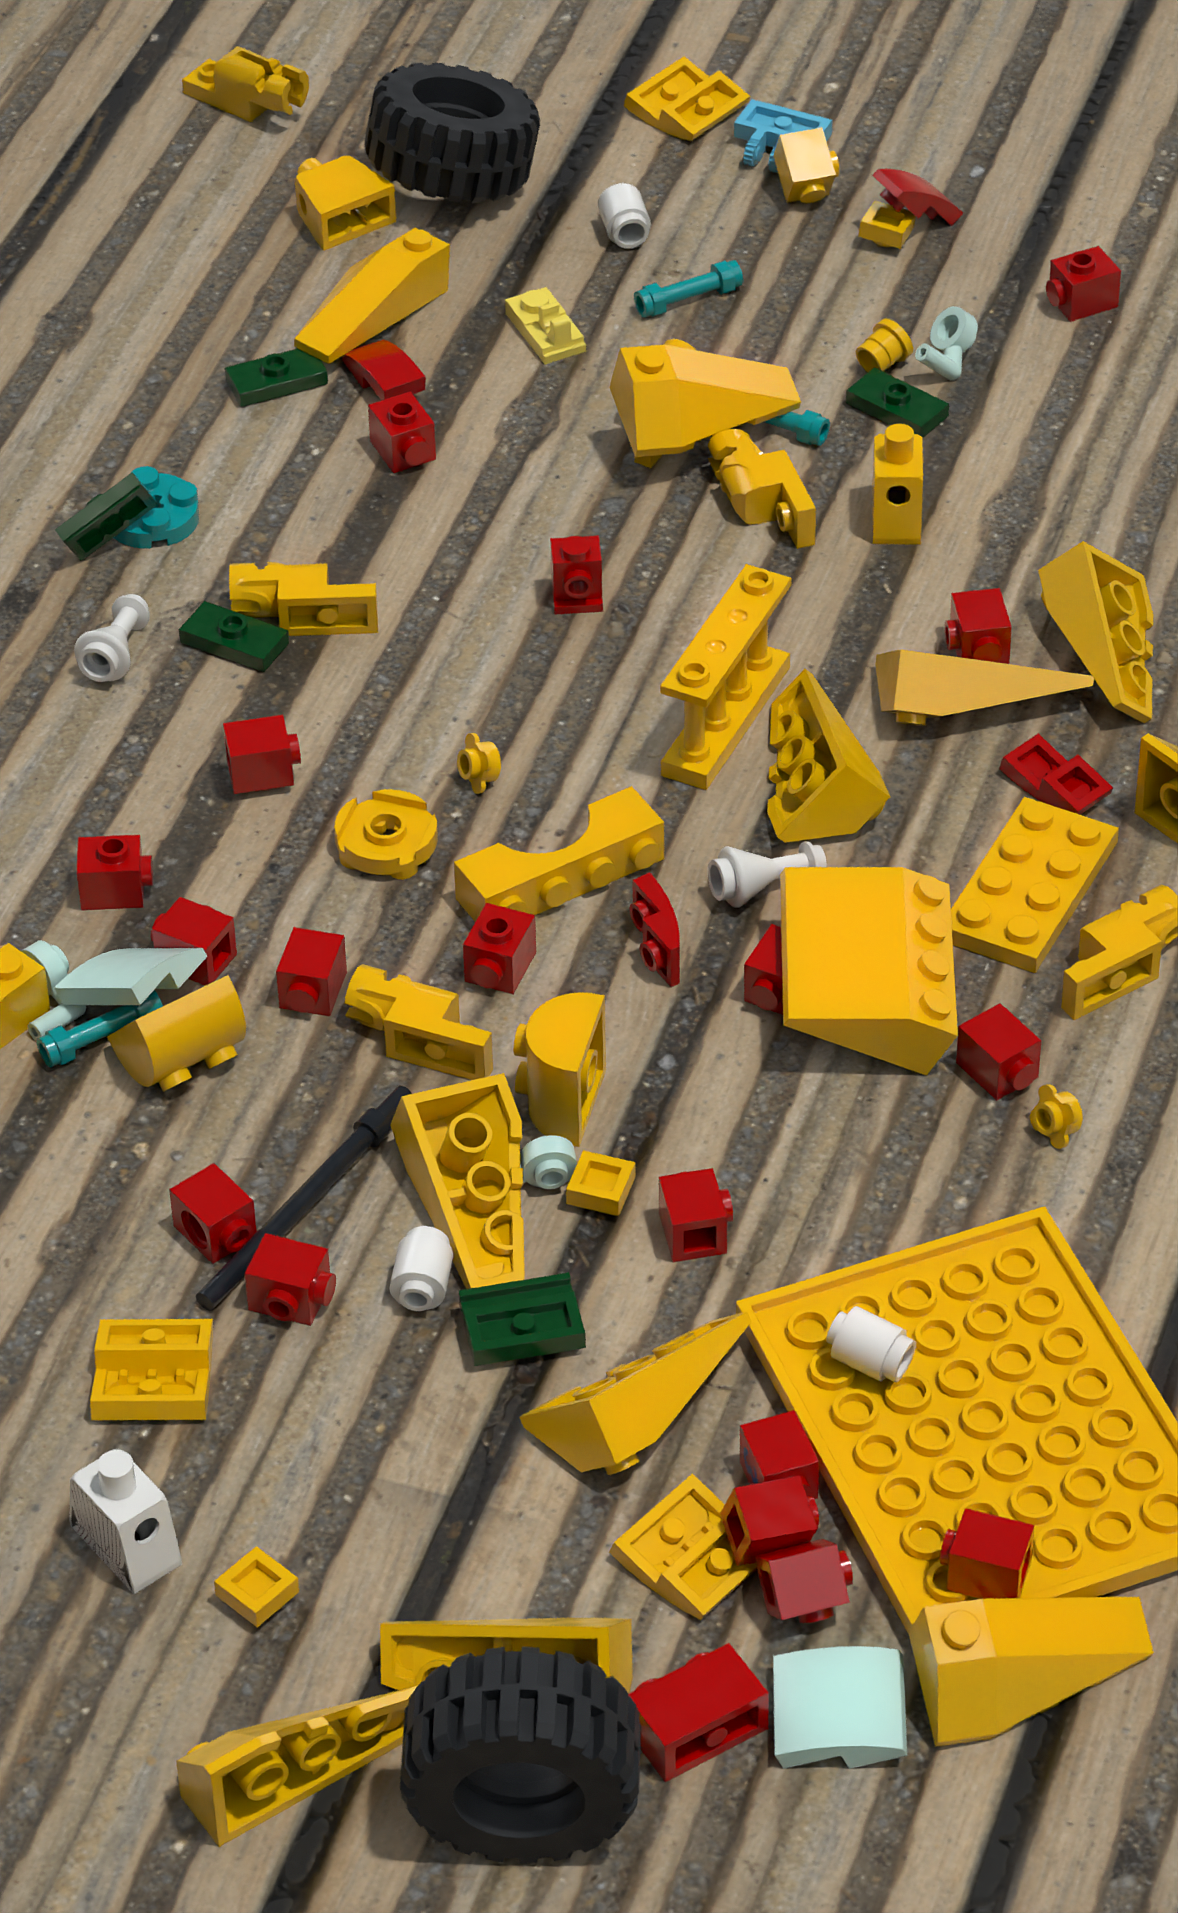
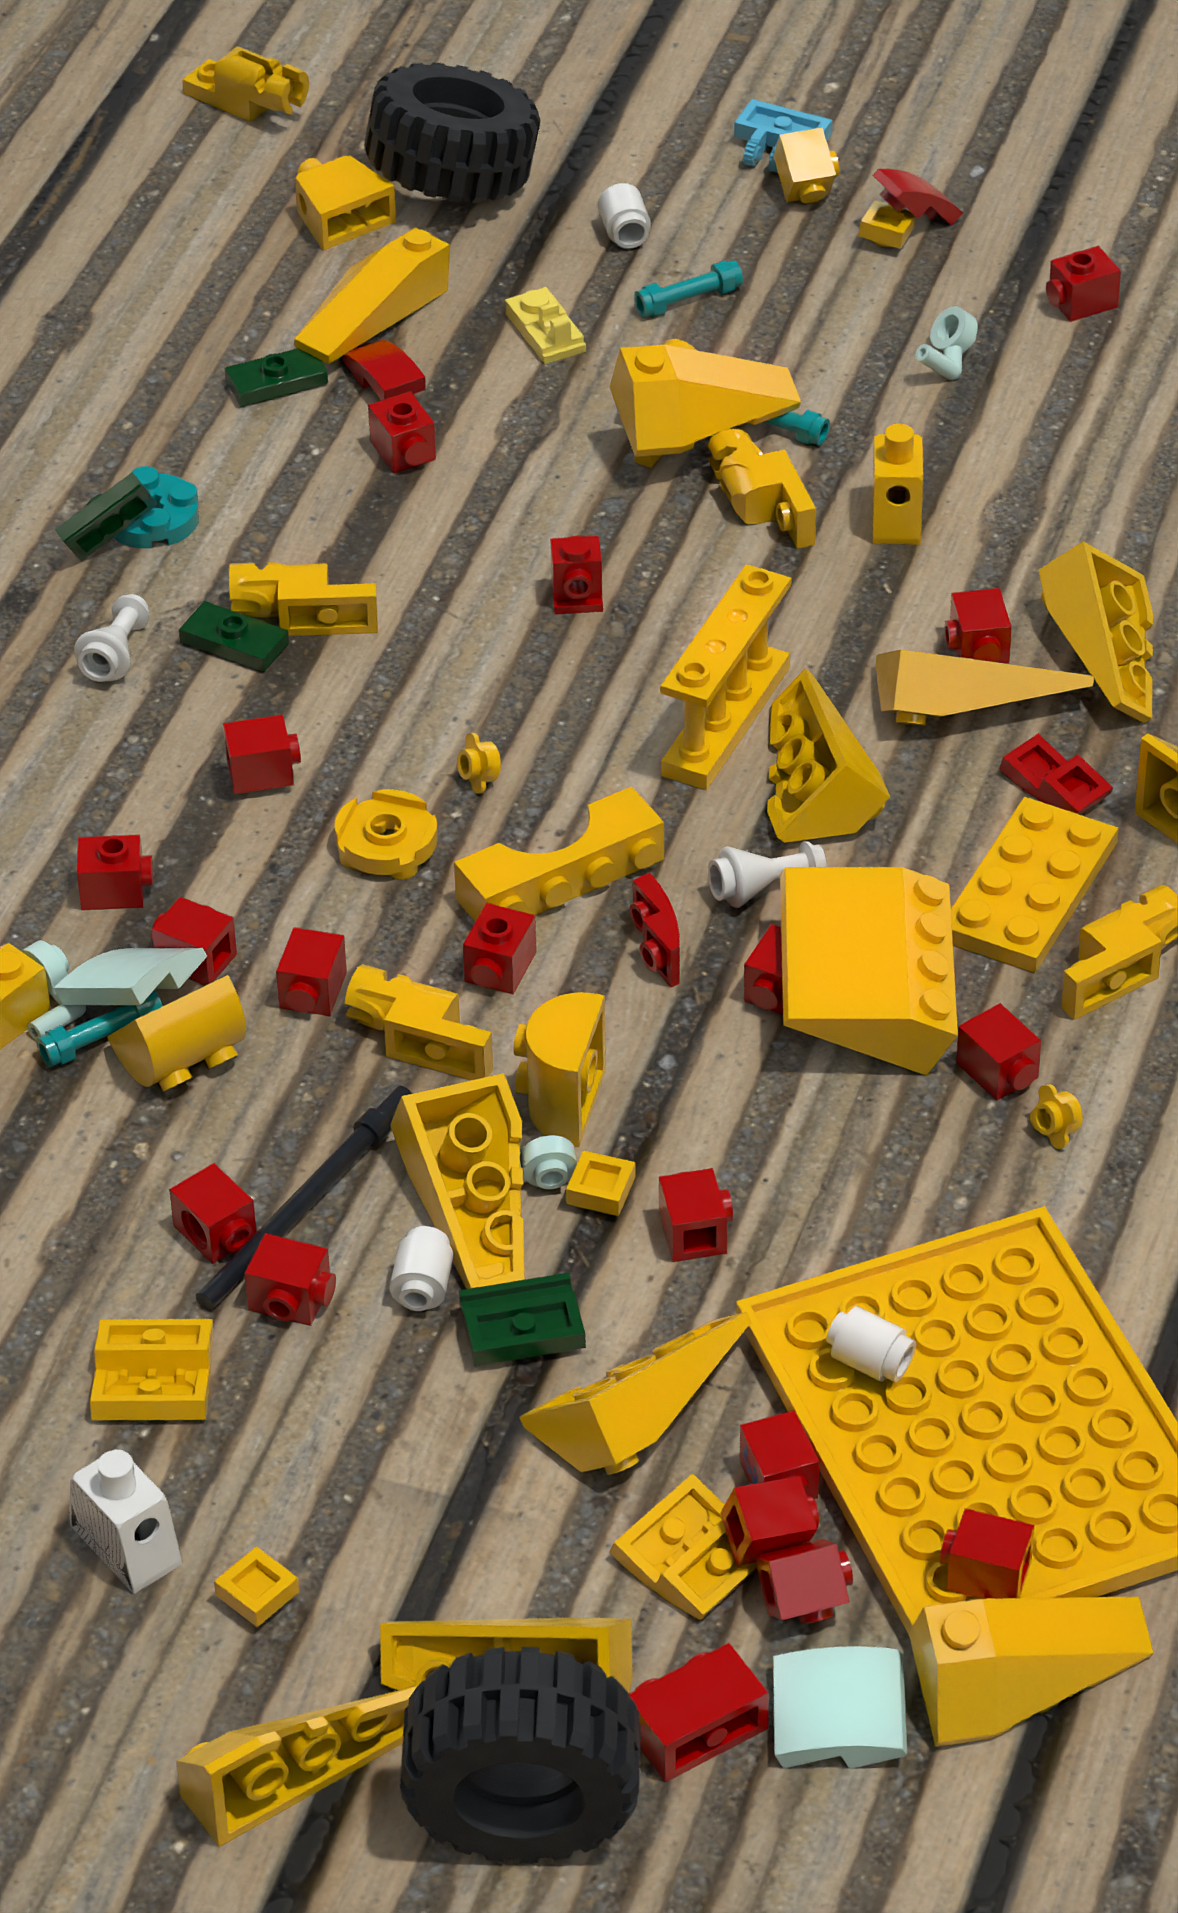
(685, 100): yellow slope -> none
(884, 346): yellow piece -> none
(897, 402): dark green plate -> none

